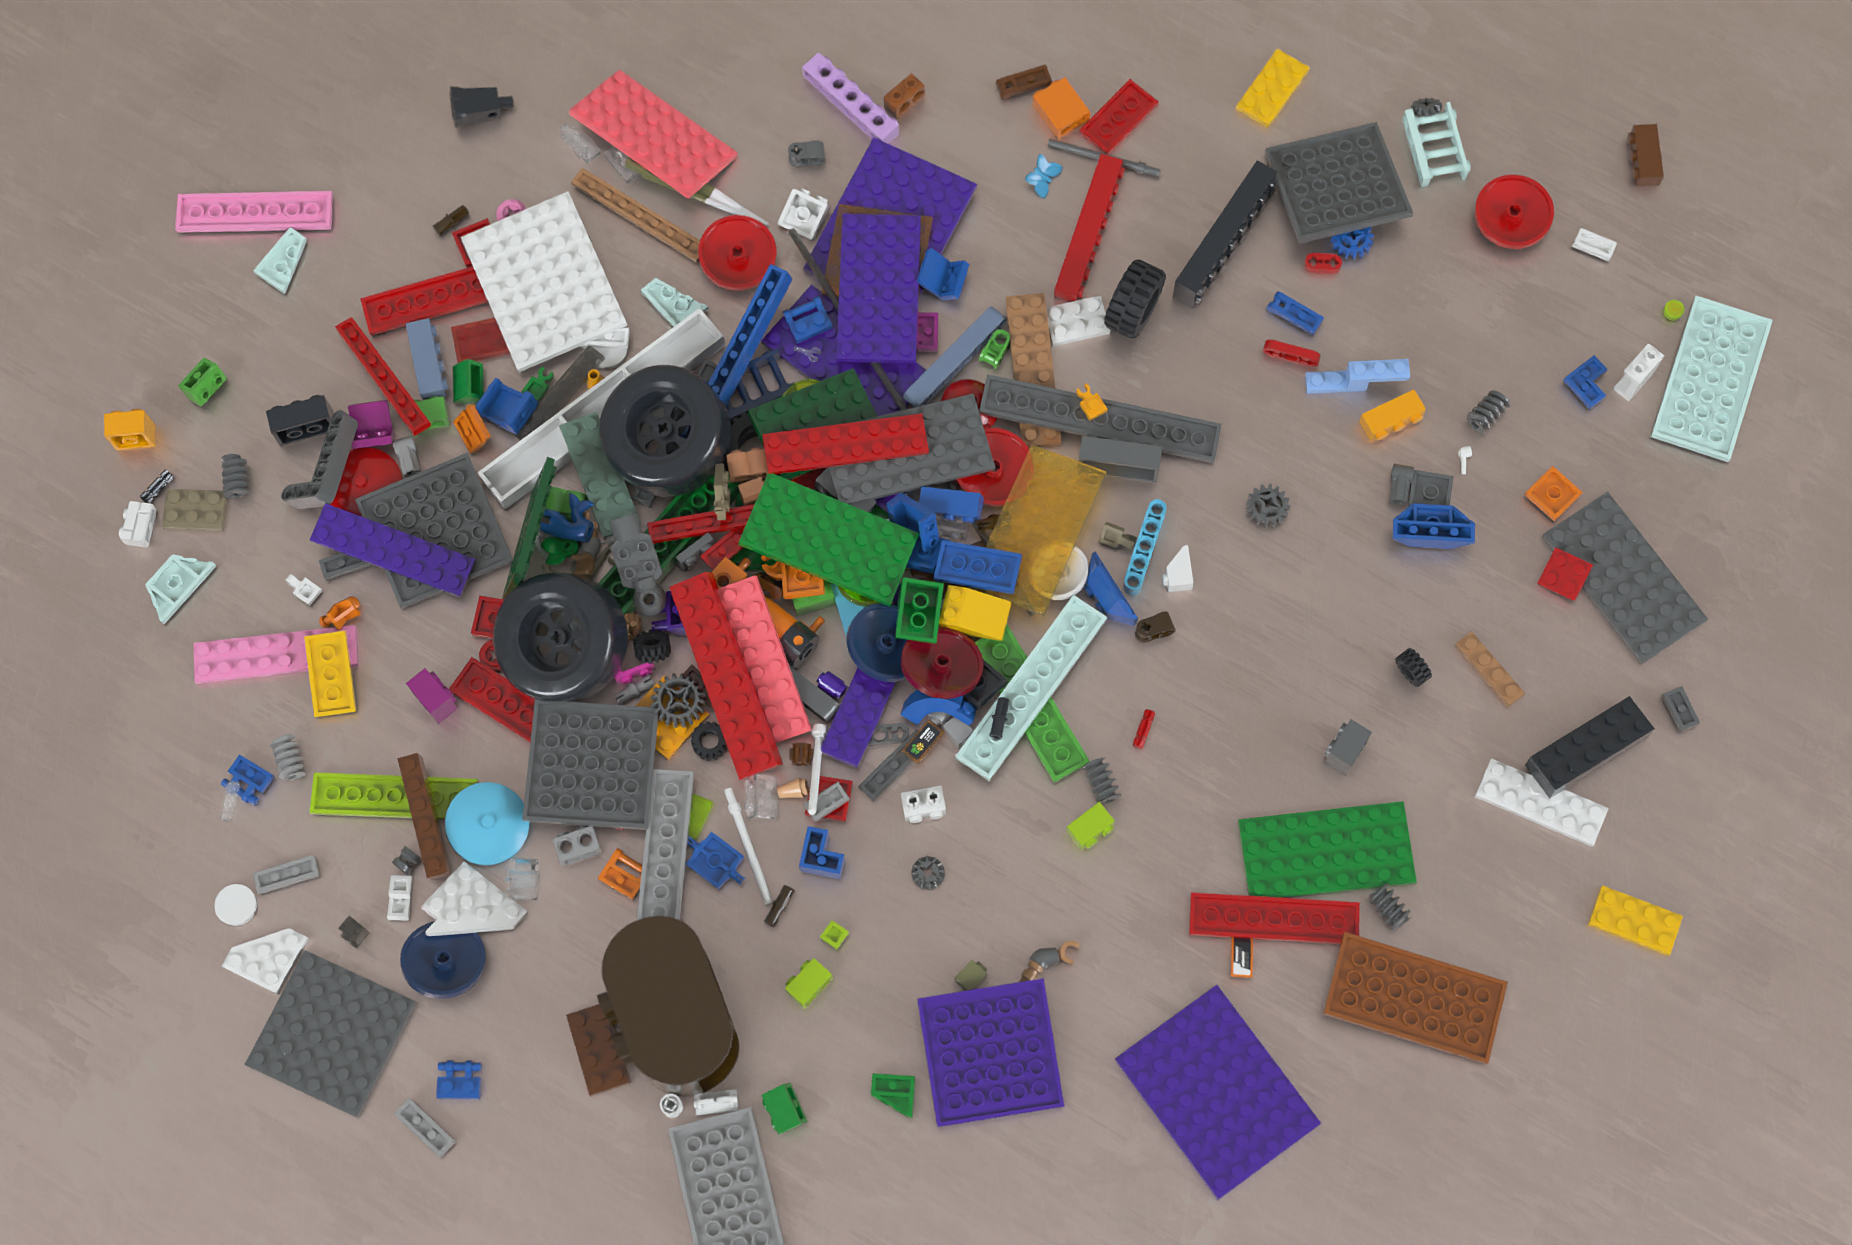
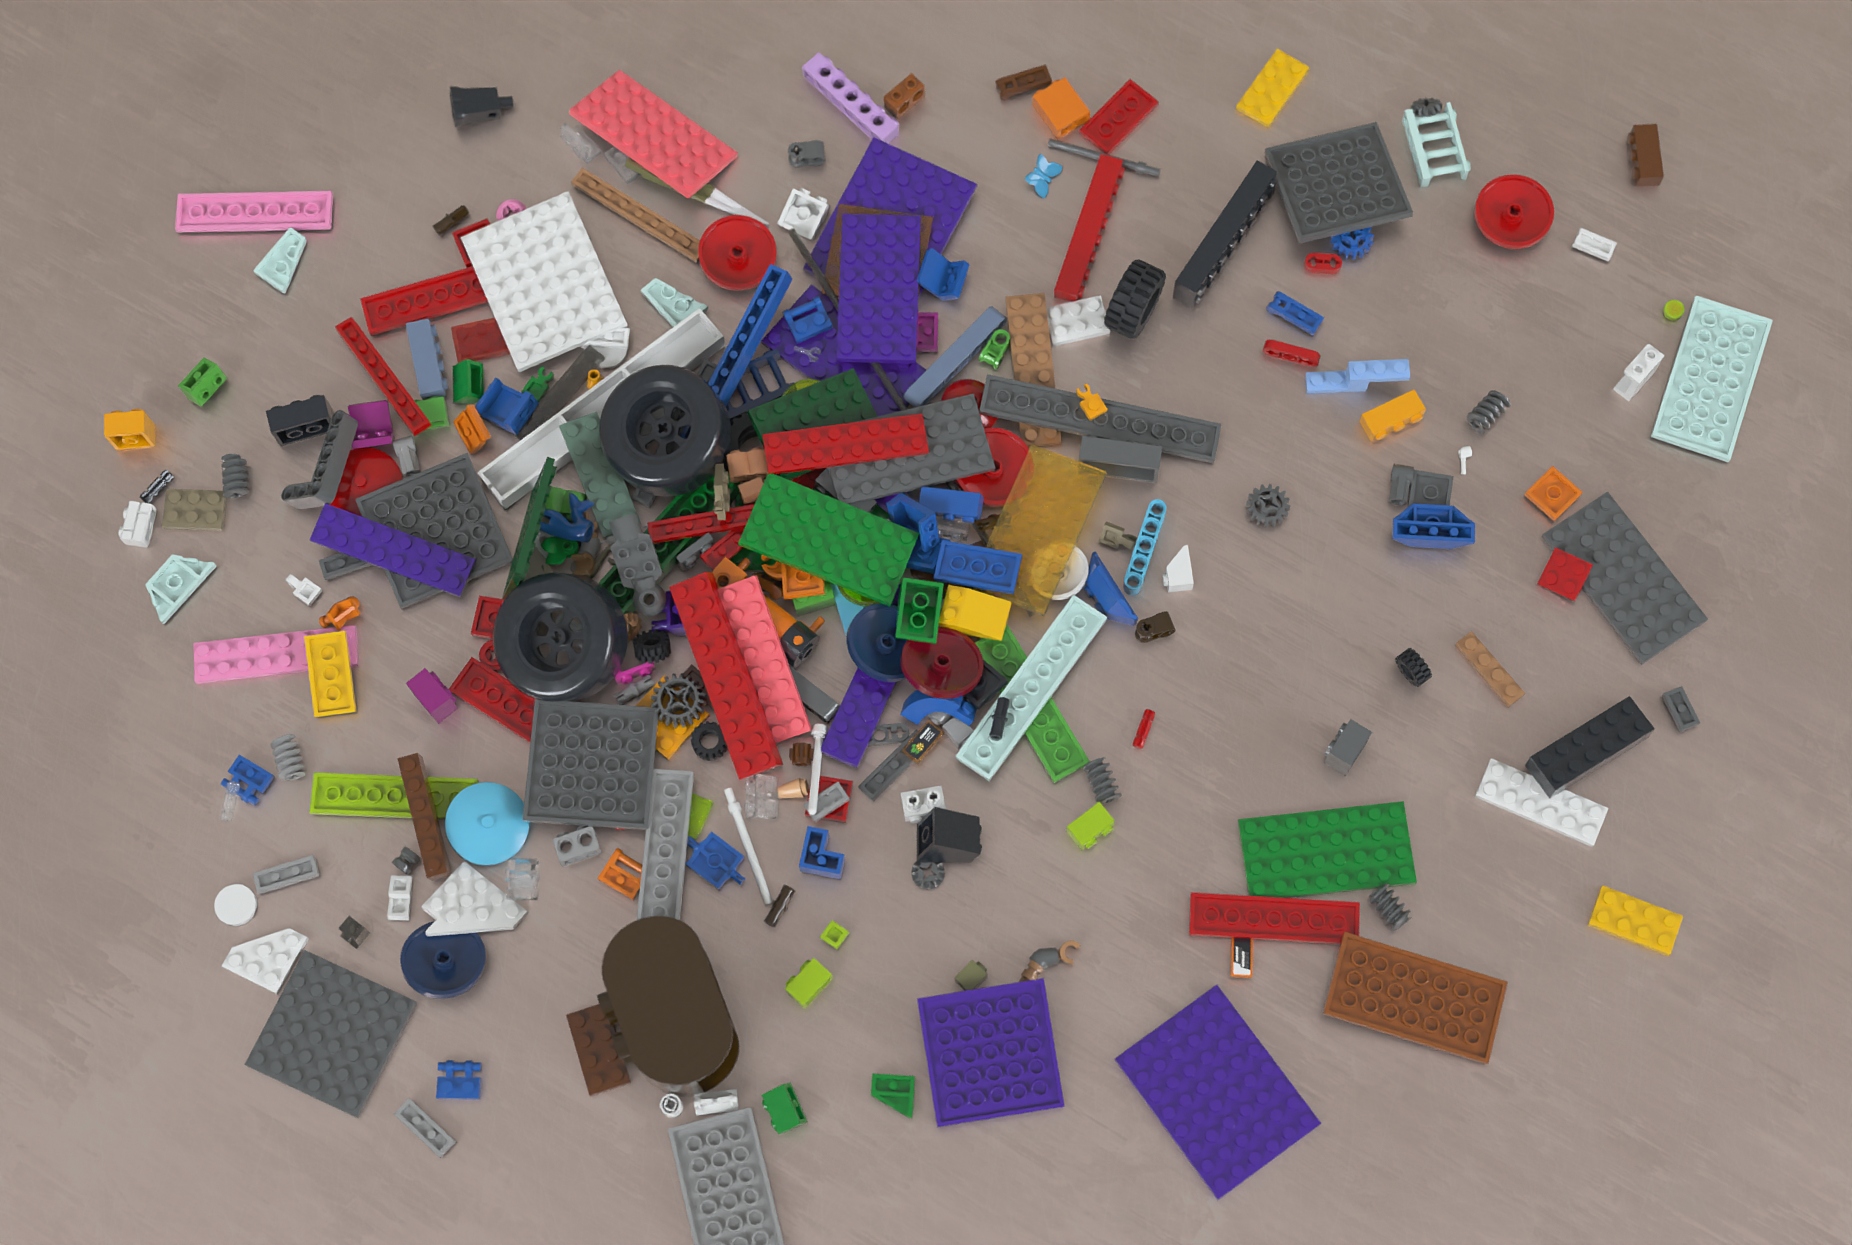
(831, 685): dark purple brick -> none
(948, 837): none -> black slope
(1582, 381): blue plate -> none

